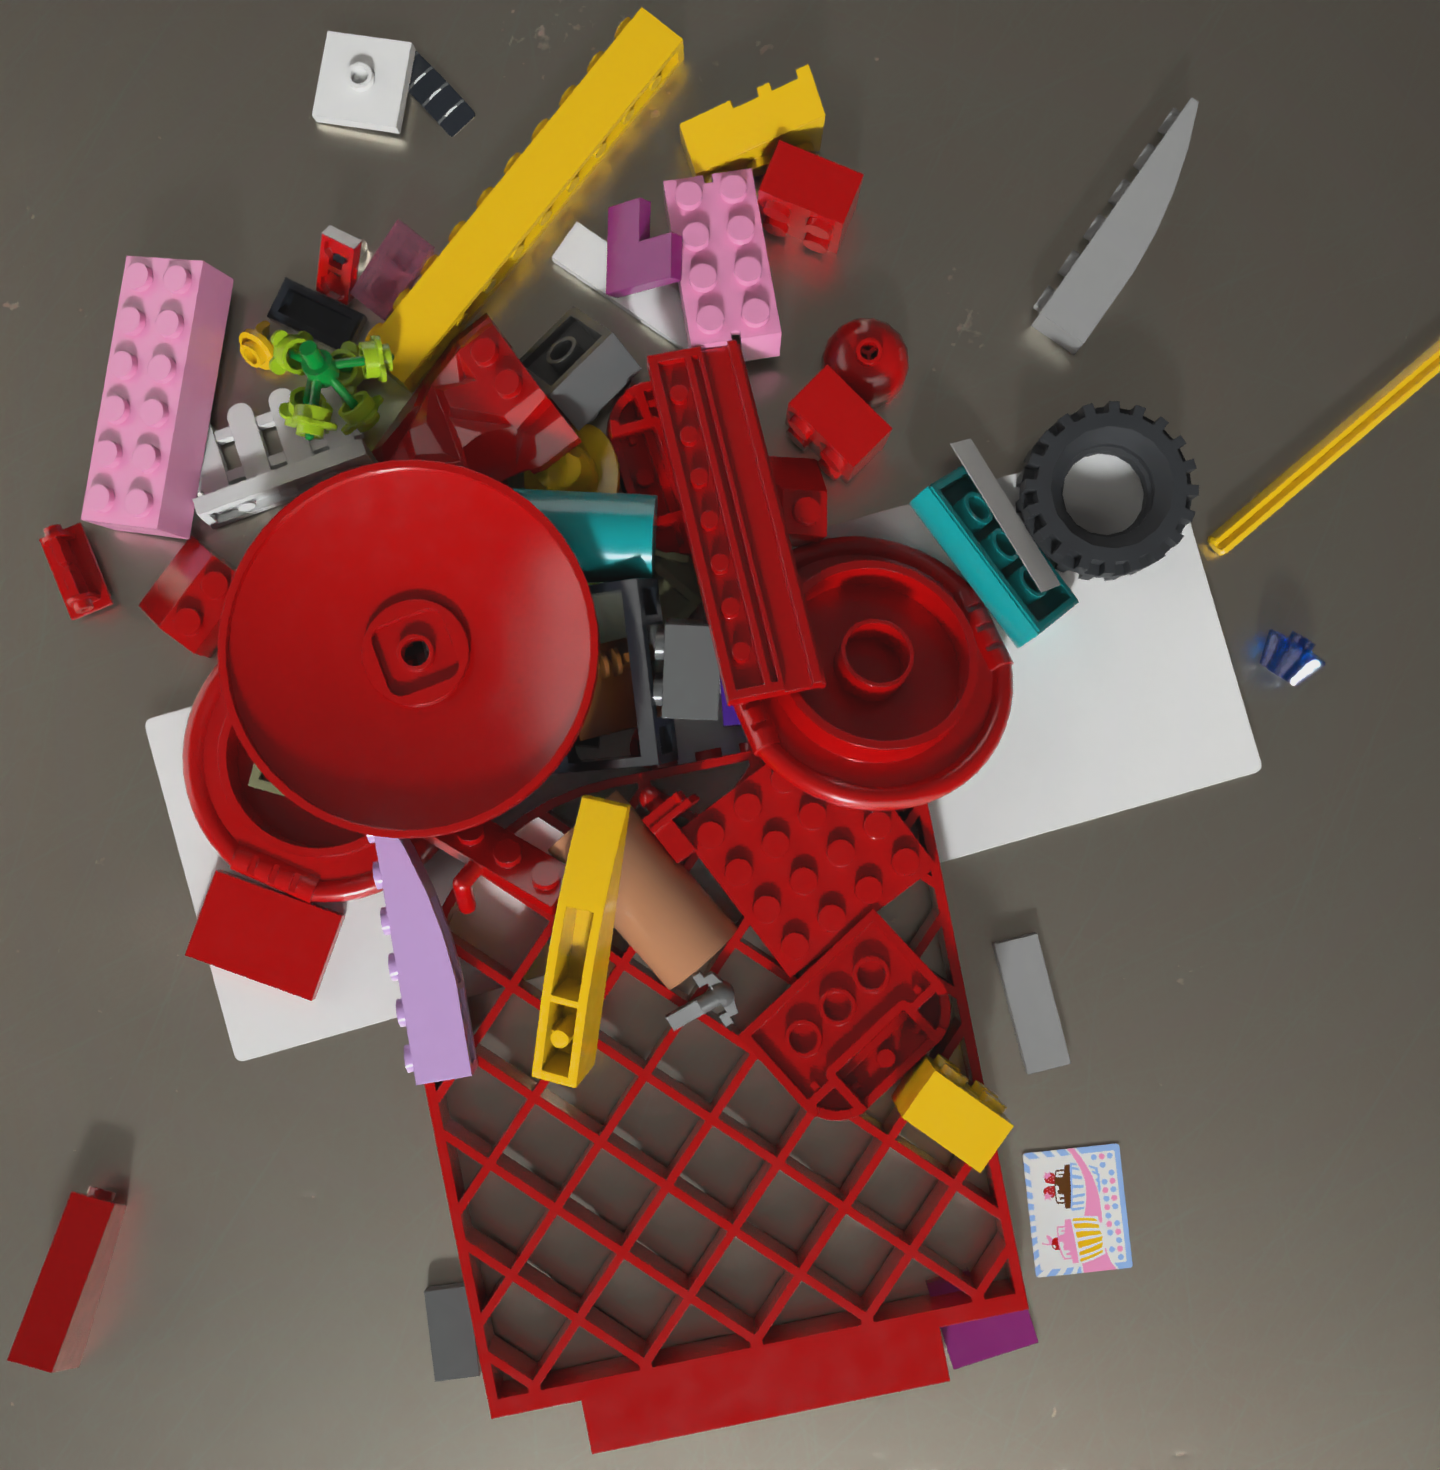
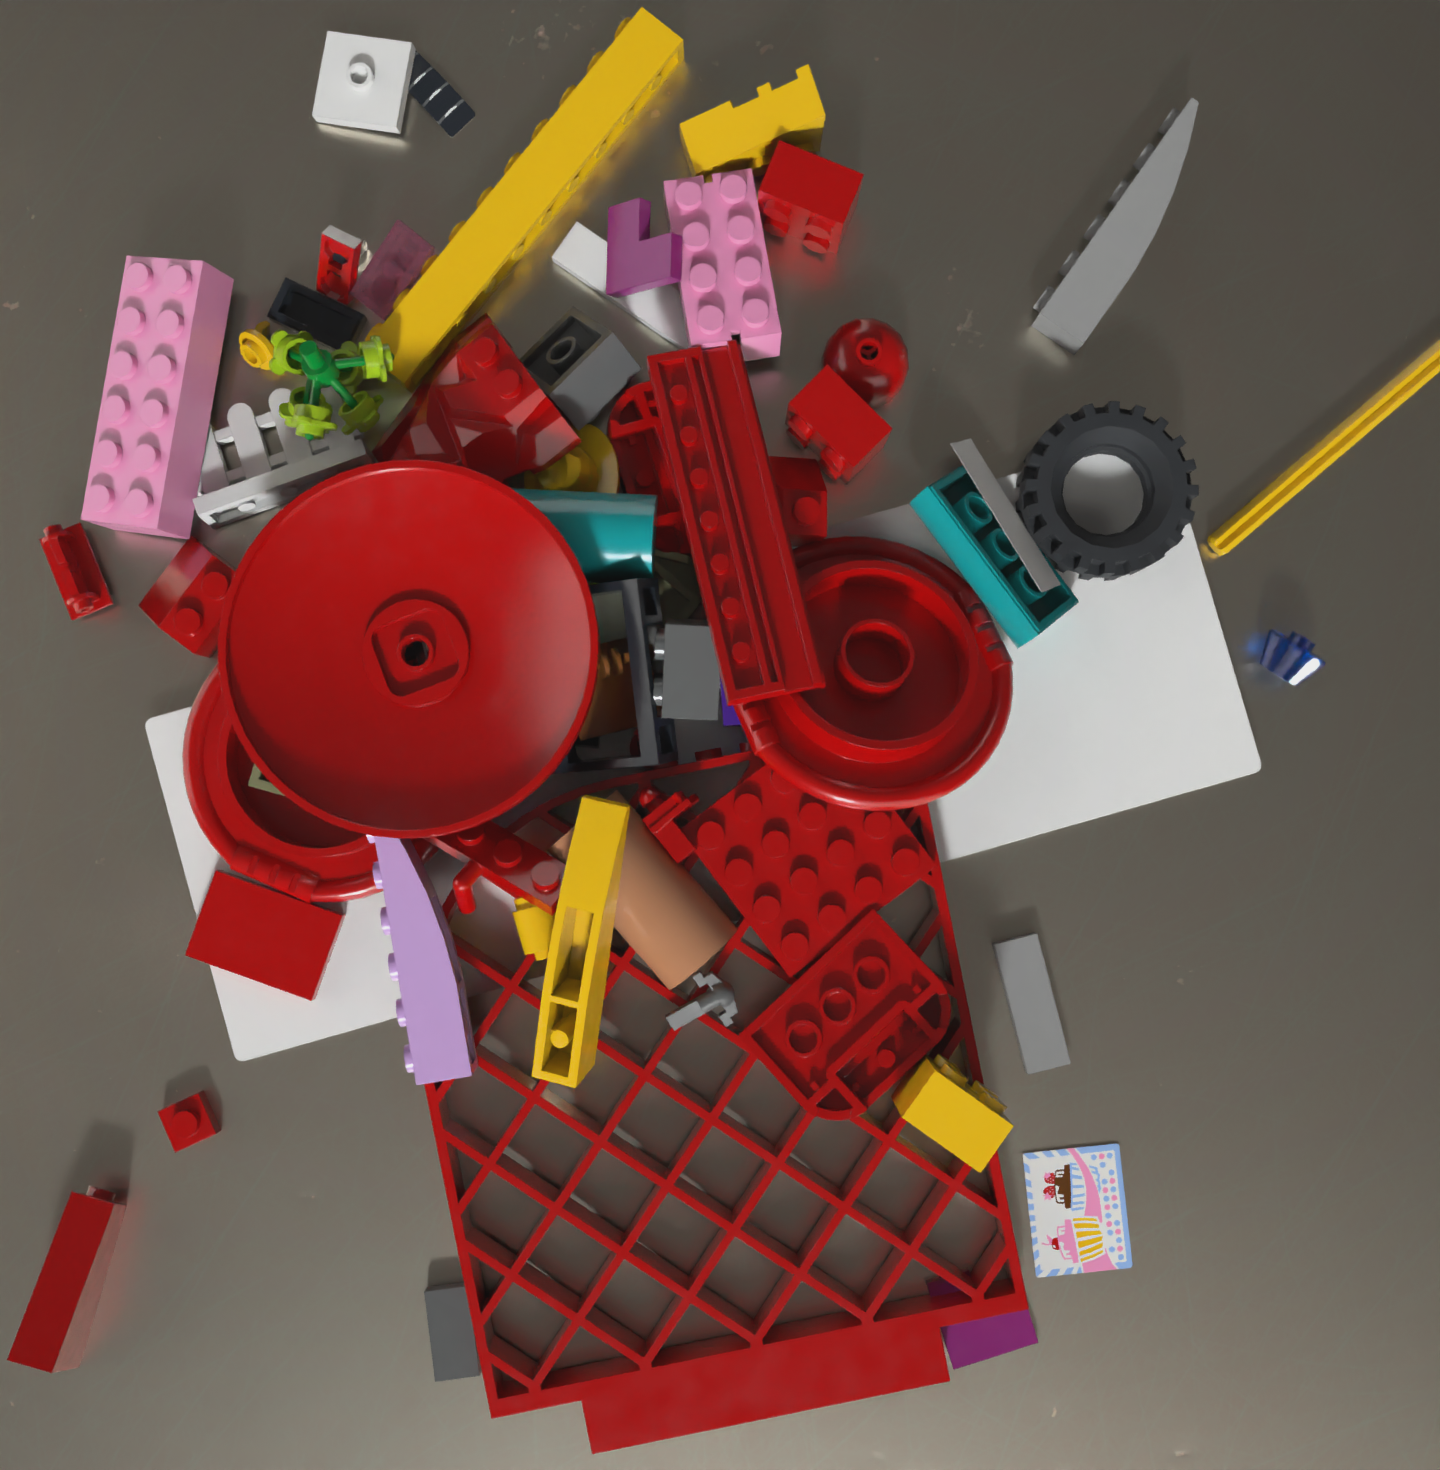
(189, 1121): none -> red plate
(533, 928): none -> yellow brick

